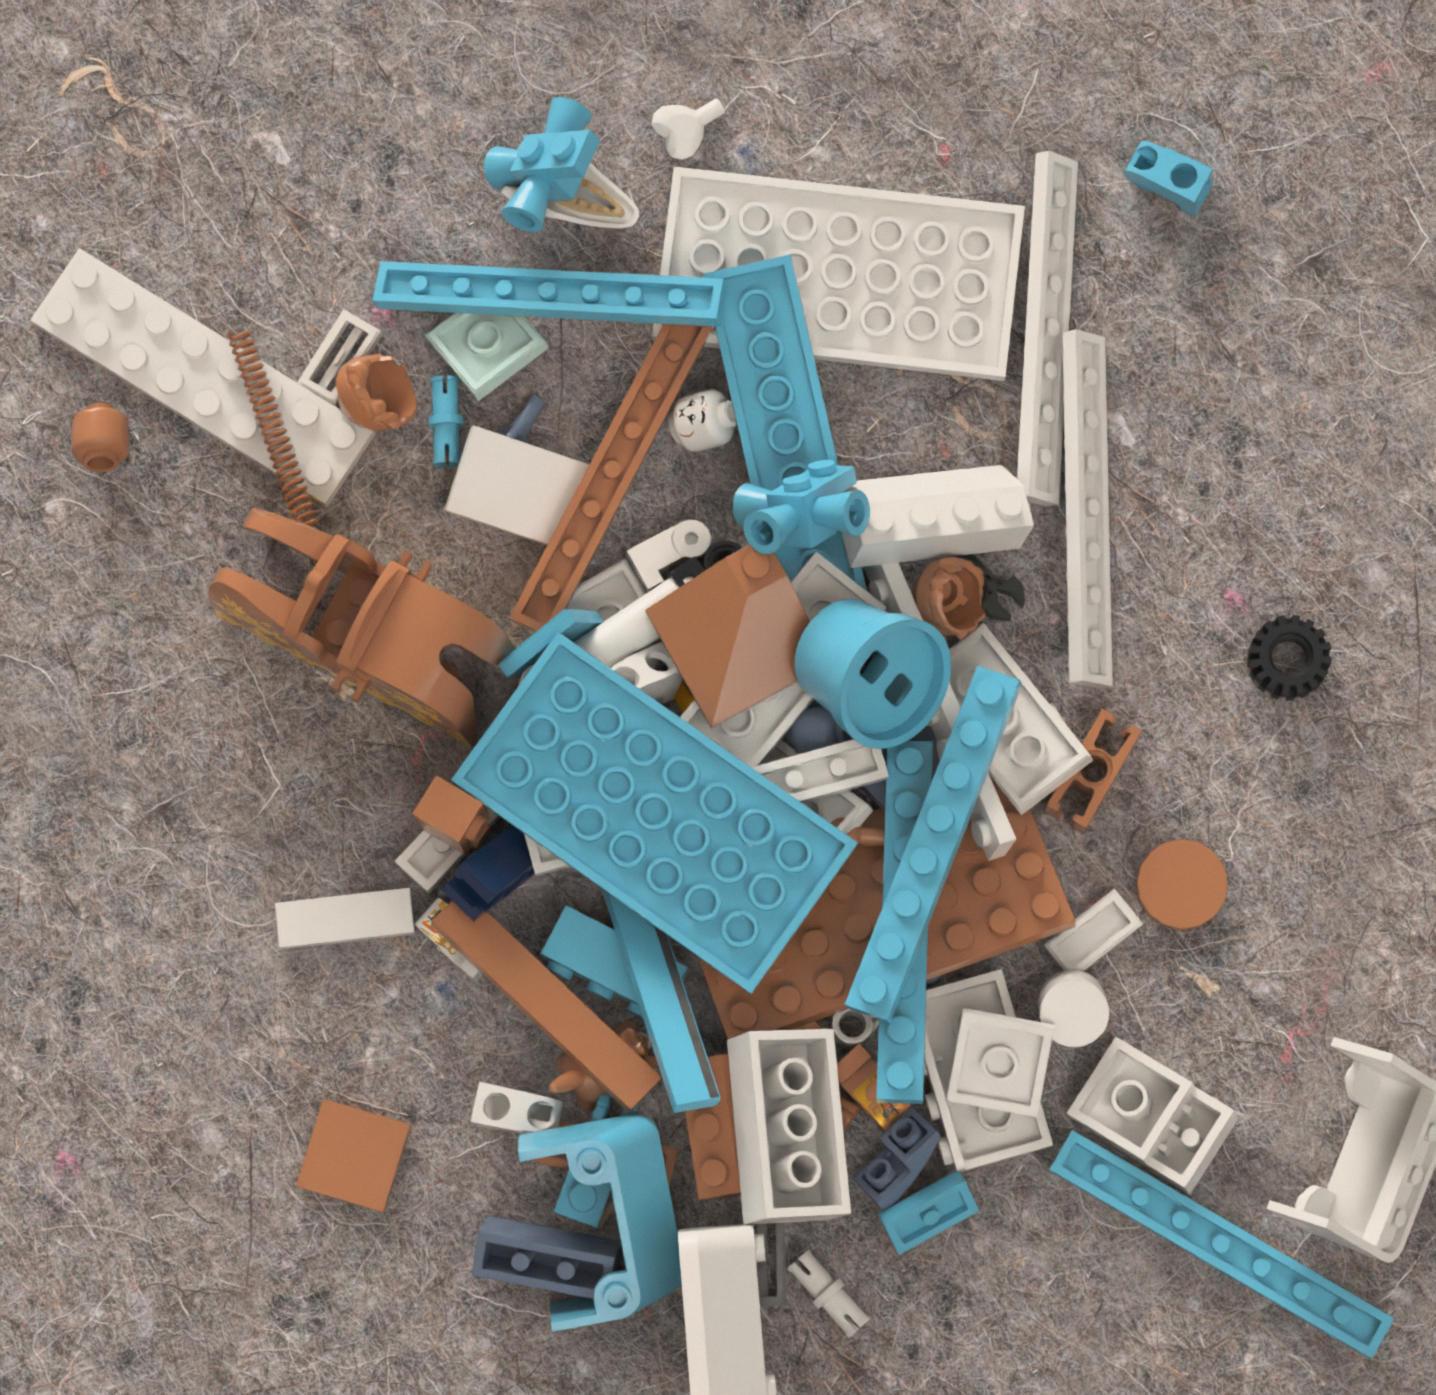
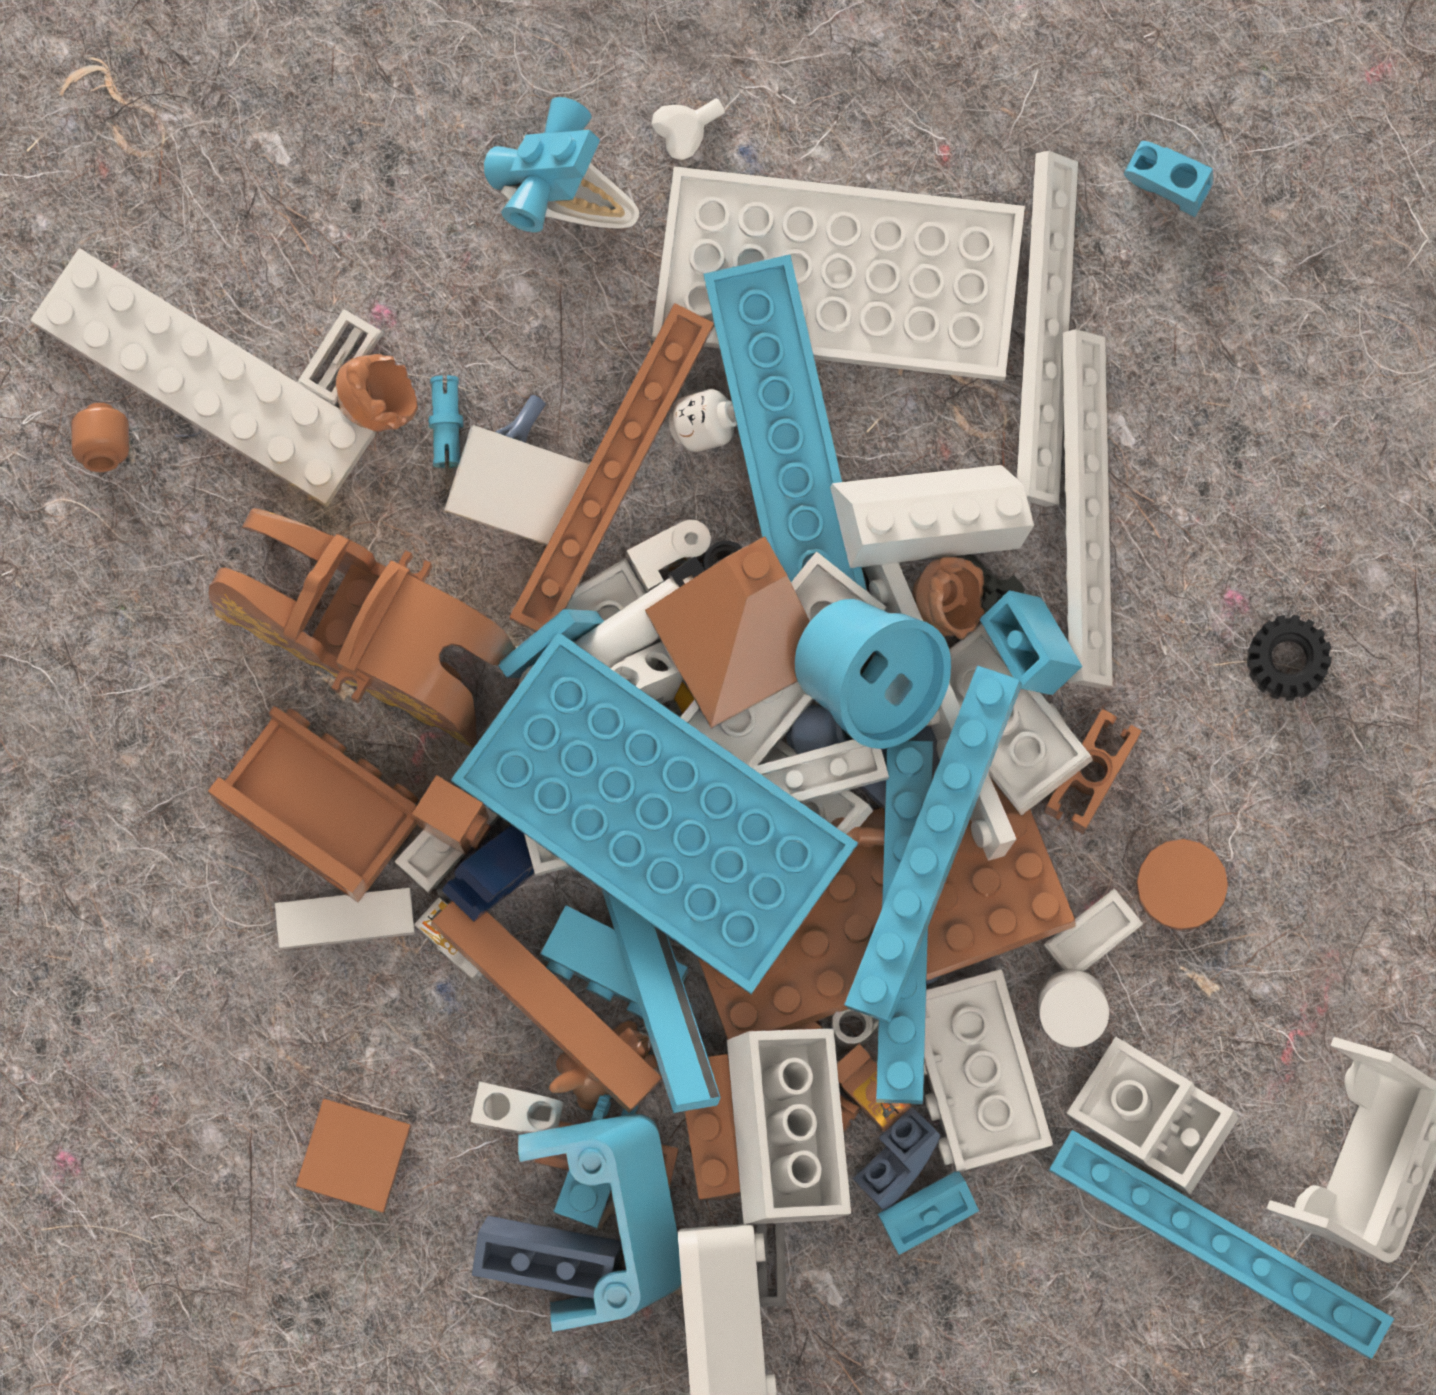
(272, 416): nougat piece -> none
(318, 803): none -> nougat panel
(486, 348): light aqua plate -> none
(550, 293): medium azure plate -> none
(802, 509): medium azure brick -> none
(828, 1293): white pin -> none
(1000, 1062): white plate -> none
(1030, 642): none -> medium azure brick

